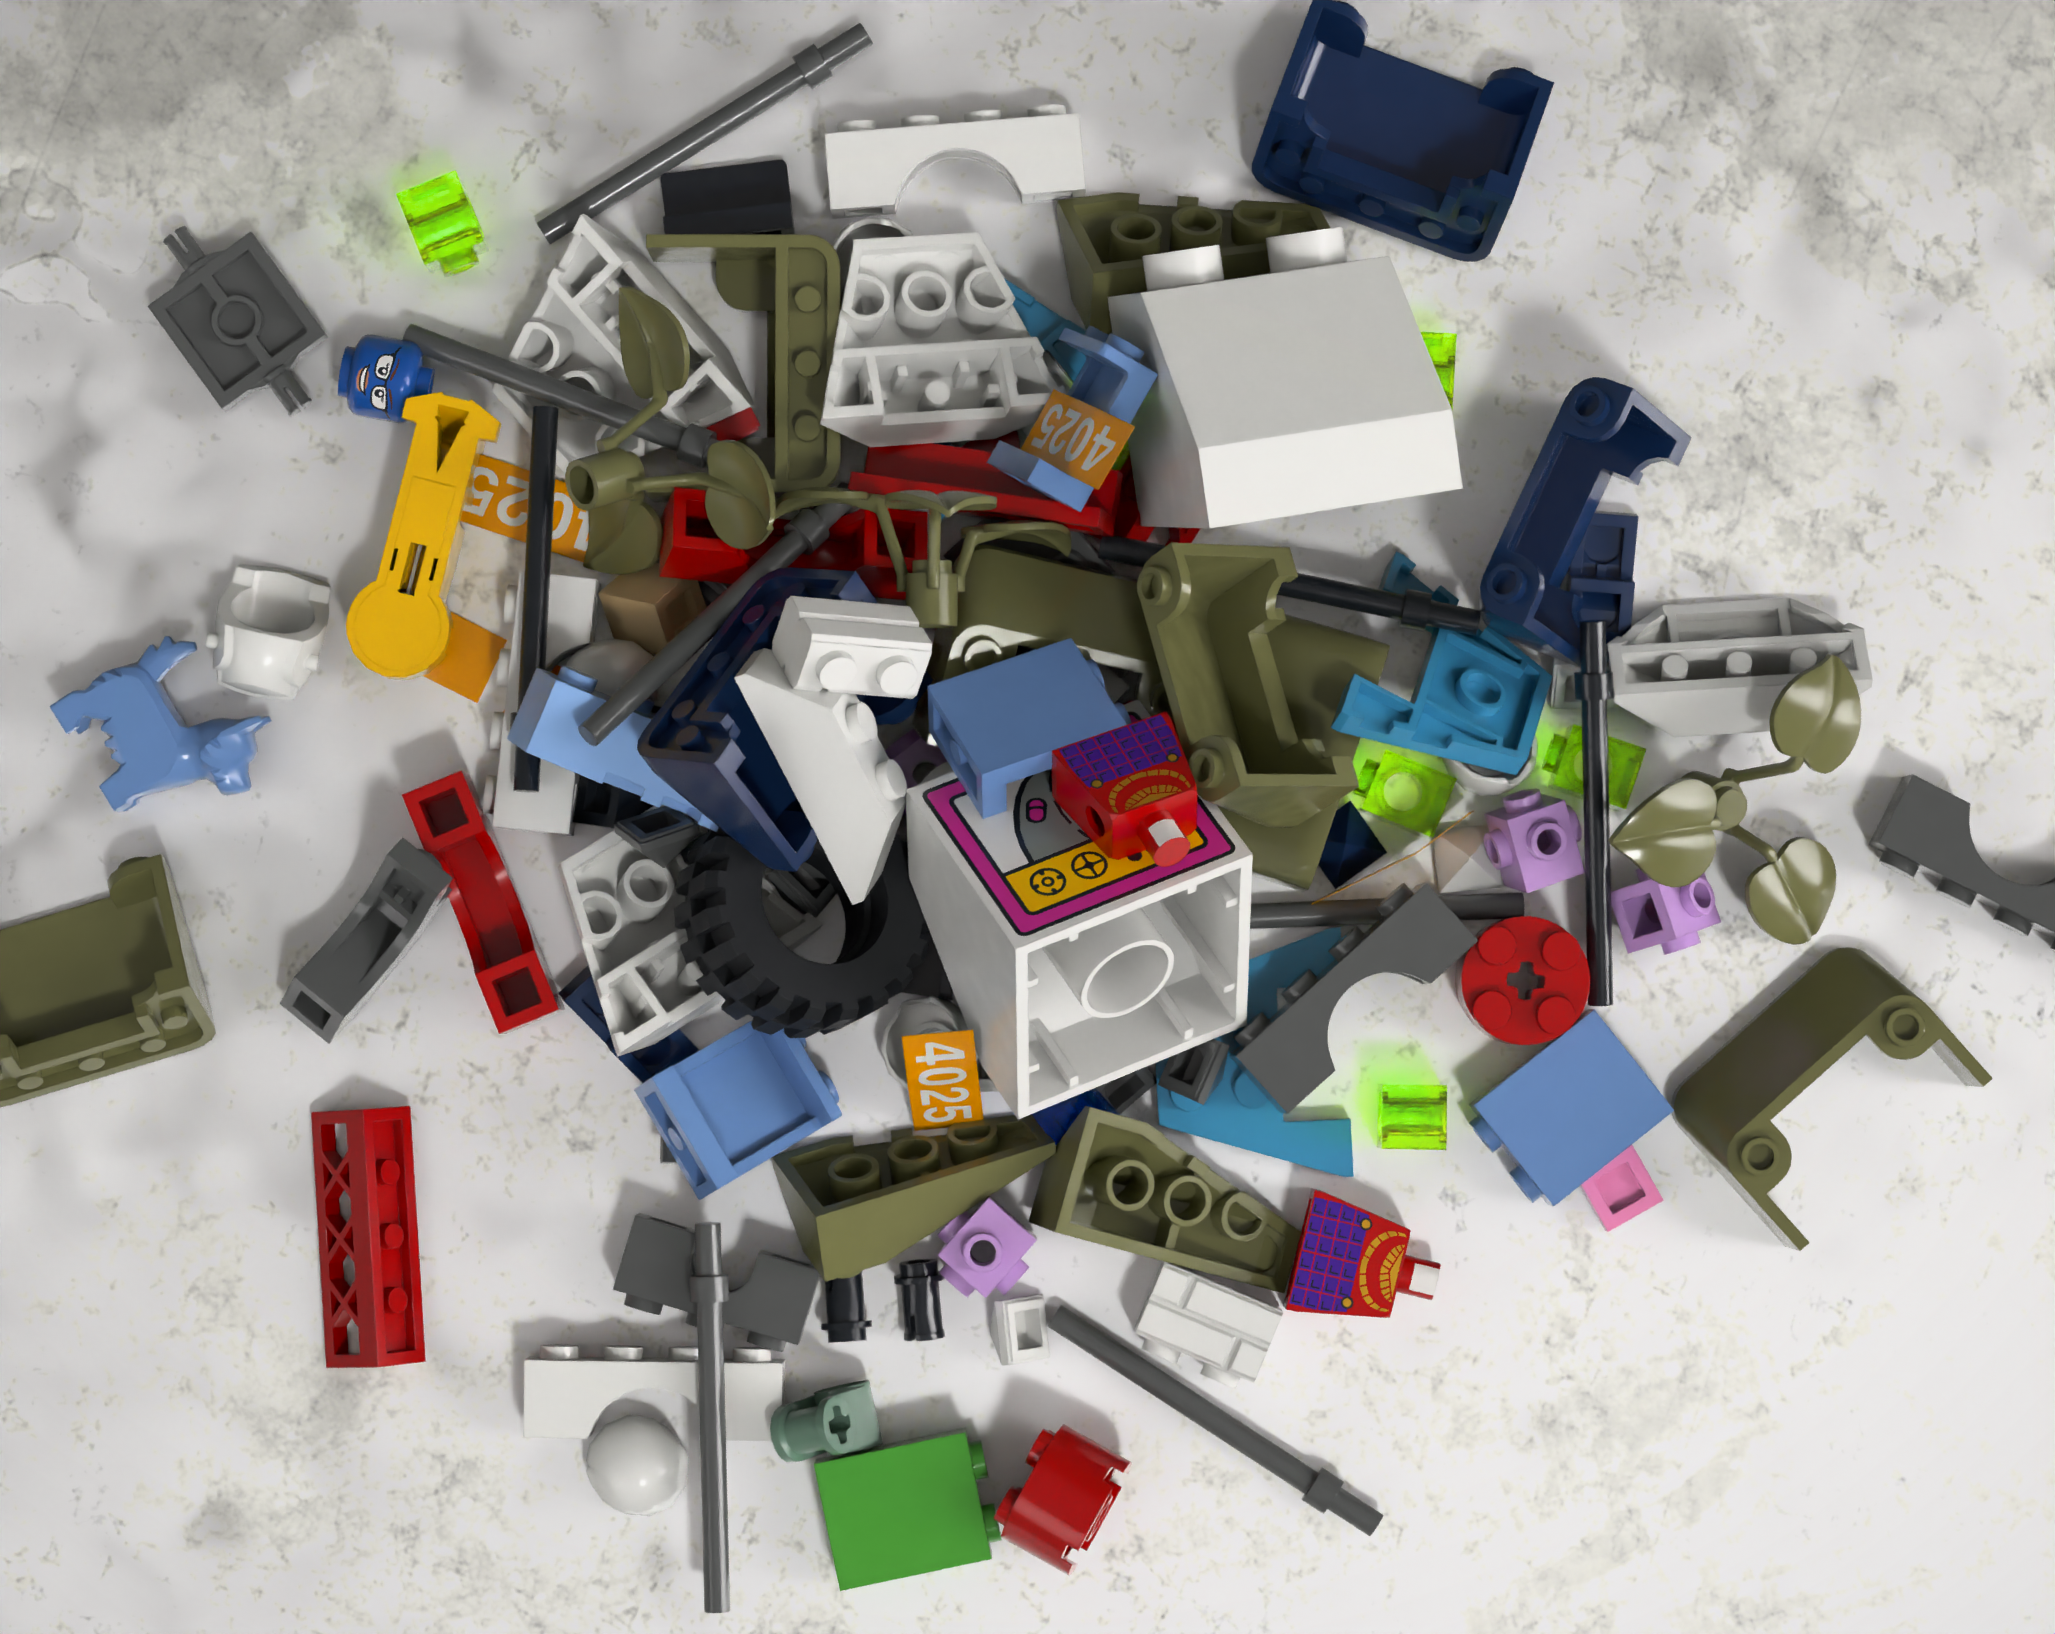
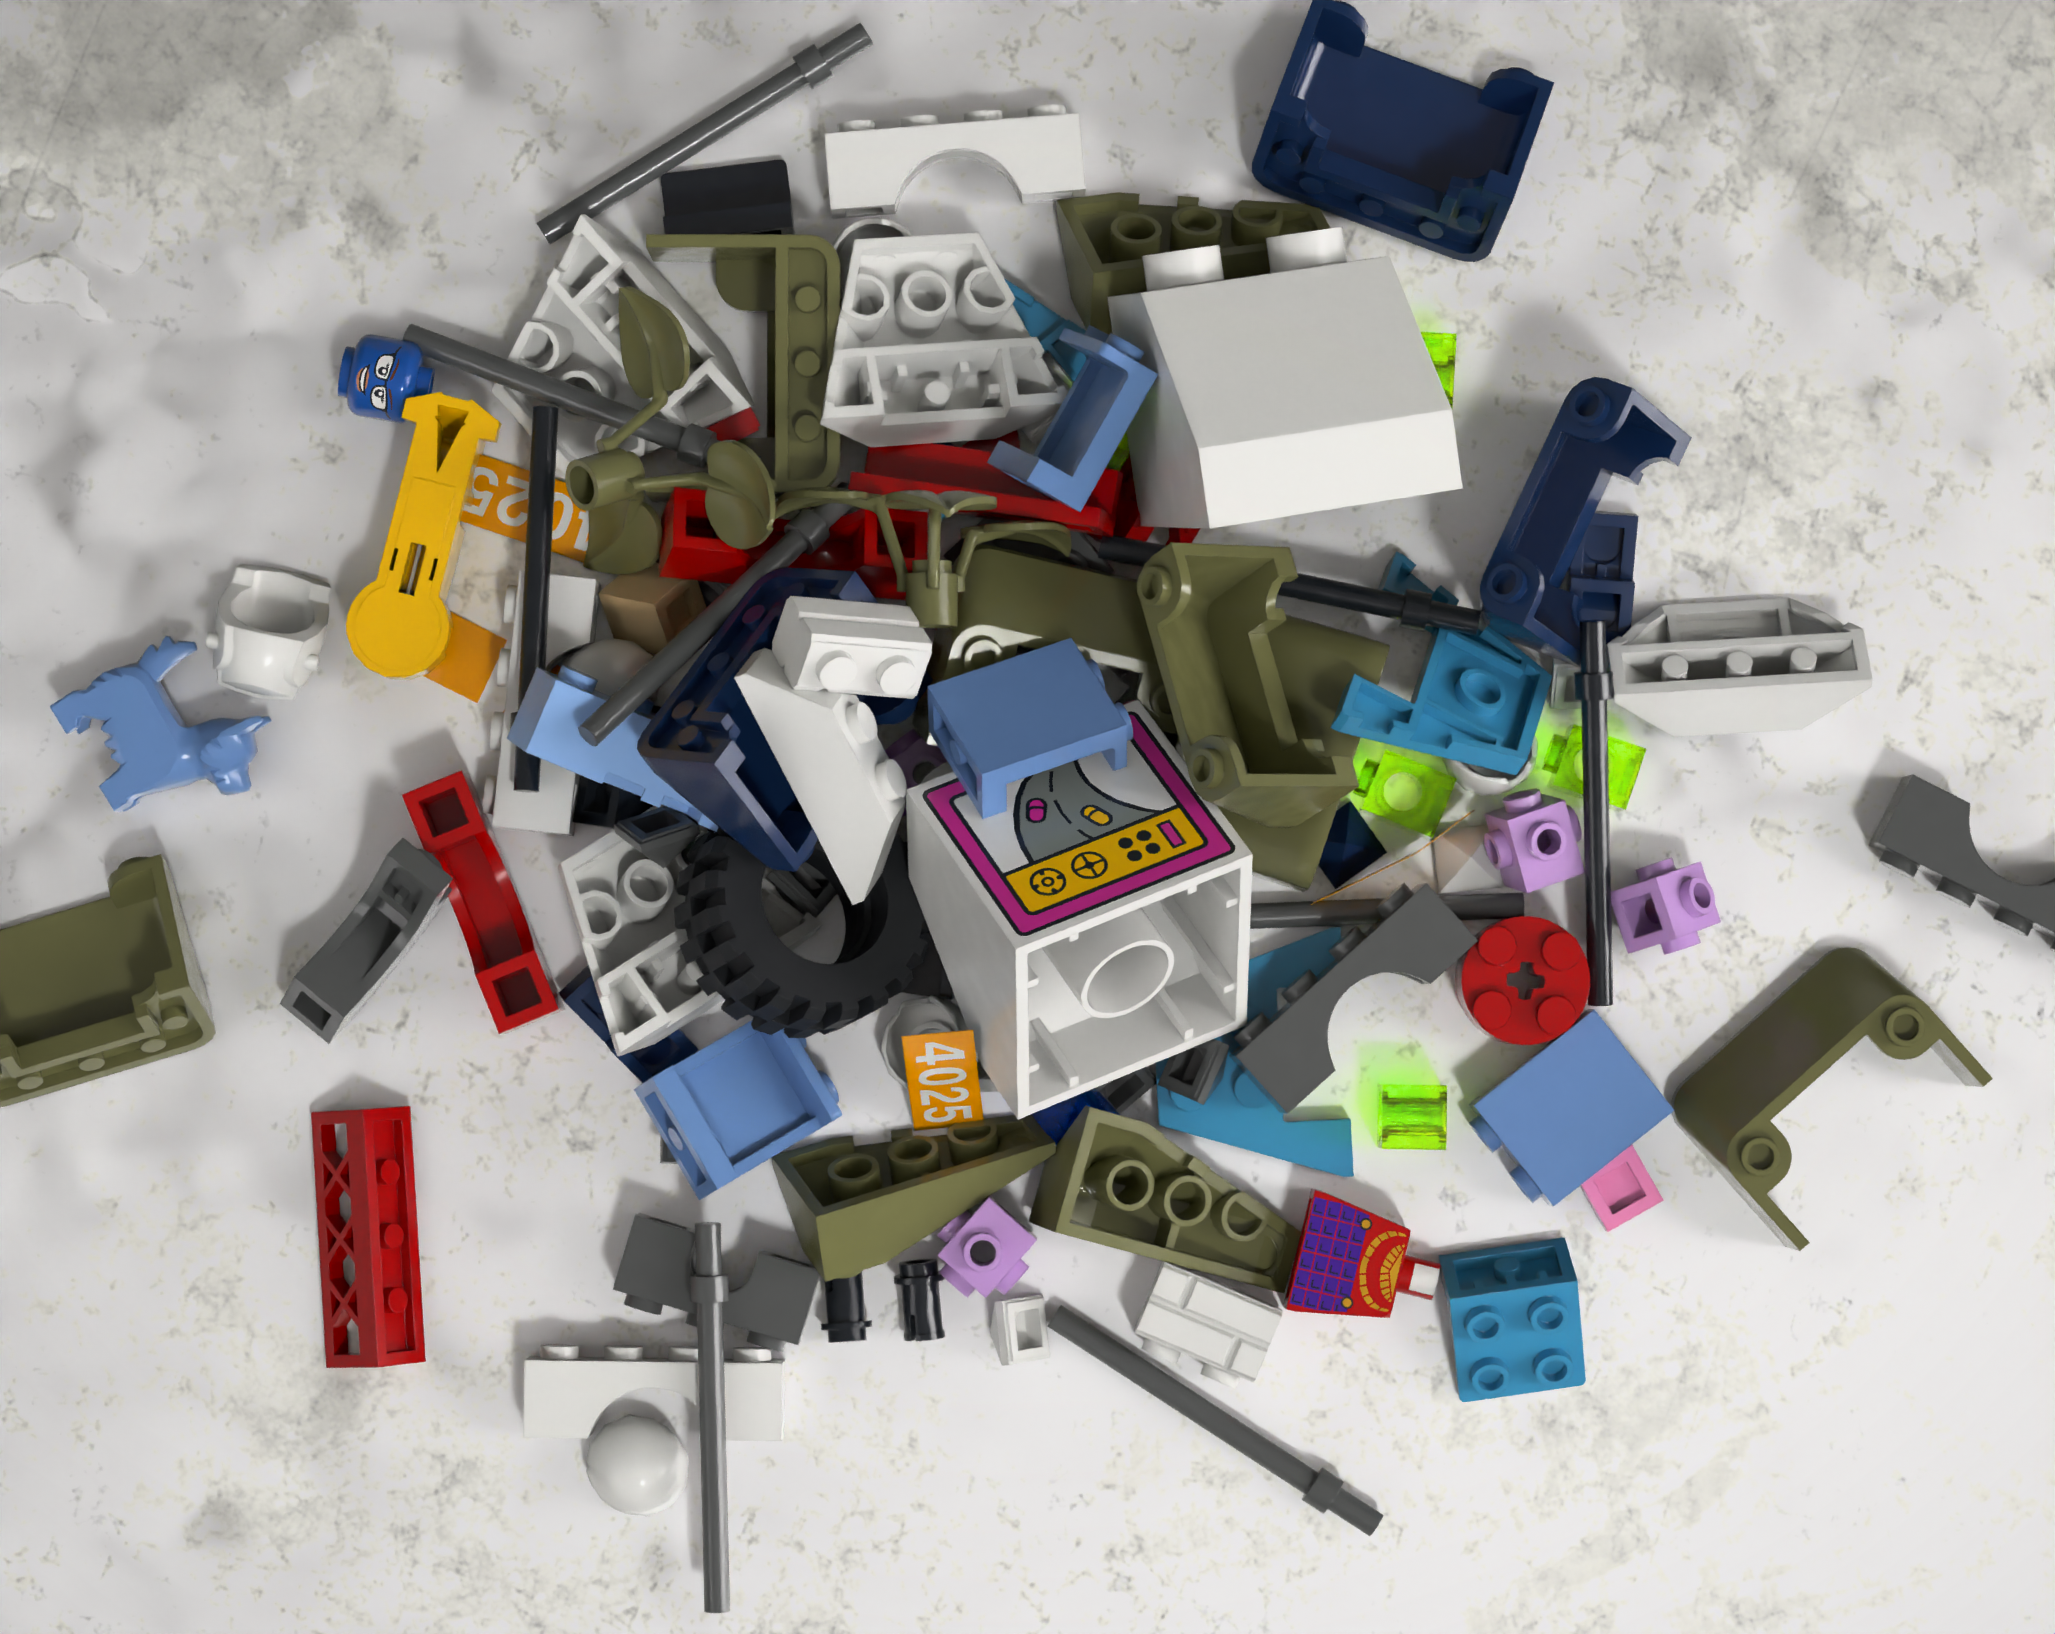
(237, 321): dark grey plate -> none
(444, 224): clear neon green brick -> none
(828, 1422): sand green piece -> none
(906, 1508): bright green brick -> none
(1062, 1498): red brick -> none
(1077, 438): light orange sticker -> none
(1130, 790): red torso -> none
(1514, 1319): none -> dark azure bracket
(1672, 833): olive plant -> none

